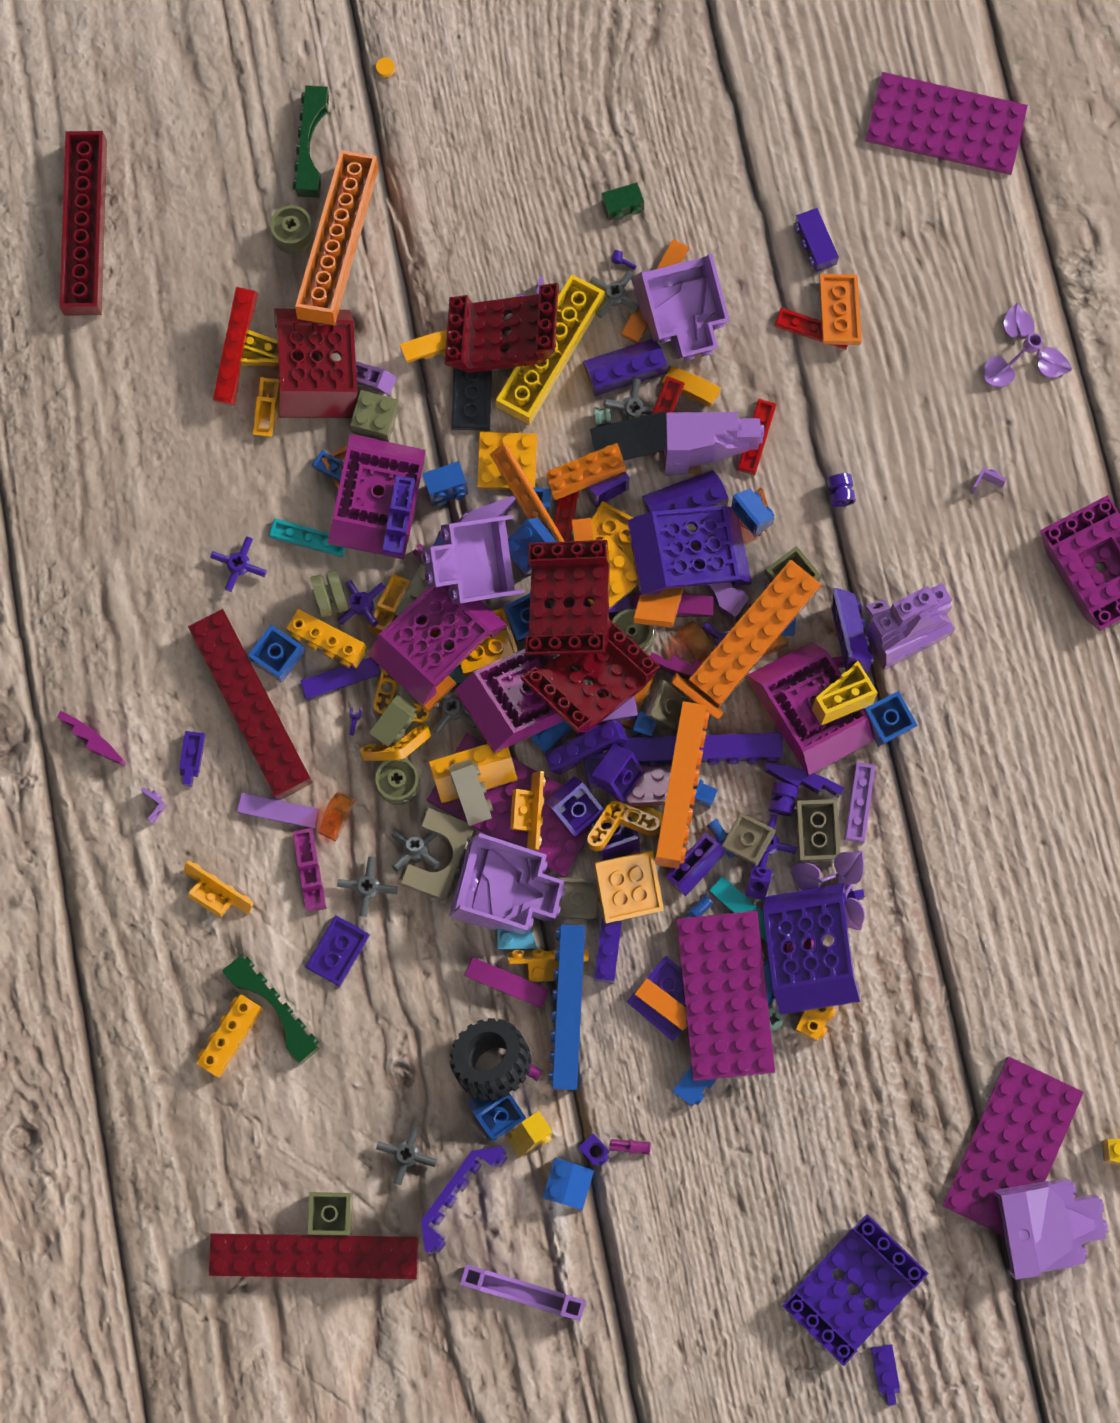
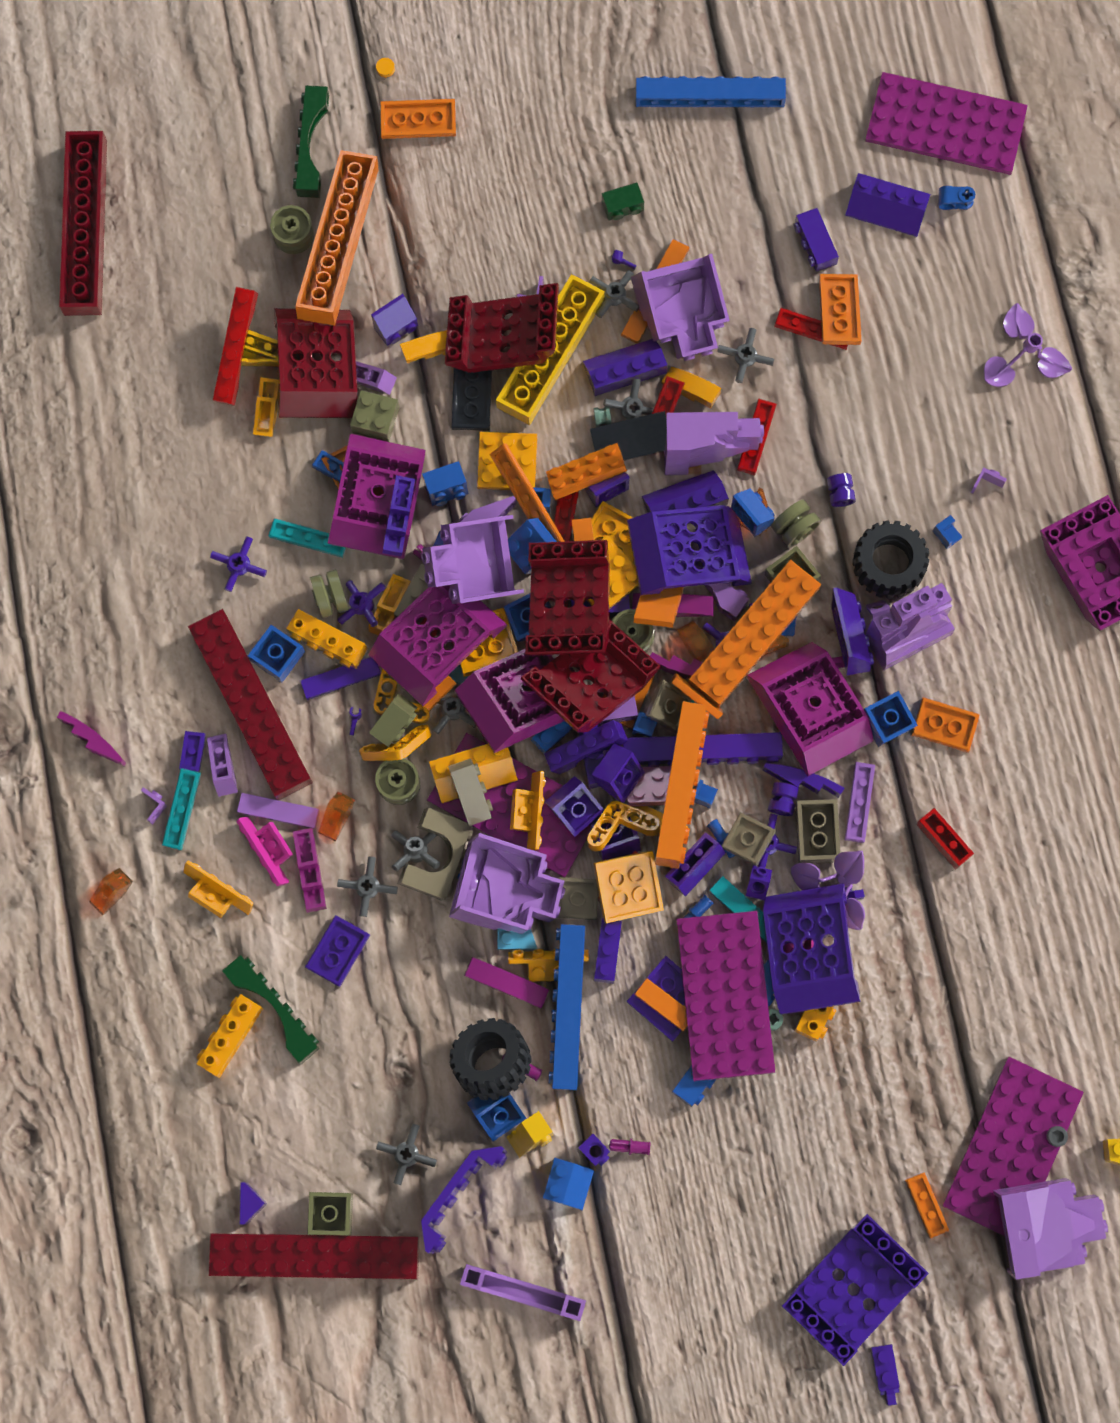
(110, 890): none -> clear orange slope
(181, 809): none -> teal tile
(222, 765): none -> medium lavender slope
(250, 1203): none -> dark purple slope
(268, 846): none -> dark pink bracket
(394, 320): none -> slope
(418, 118): none -> orange plate
(710, 92): none -> blue brick
(745, 362): none -> dark grey bar
(796, 523): none -> olive wheel
(845, 696): yellow wedge -> none
(887, 204): none -> dark purple slope
(898, 536): none -> black tyre
(927, 1205): none -> orange tile
(945, 724): none -> orange tile
(945, 838): none -> red brick
(947, 532): none -> blue panel
(954, 197): none -> blue piece
(1057, 1136): none -> dark grey tile

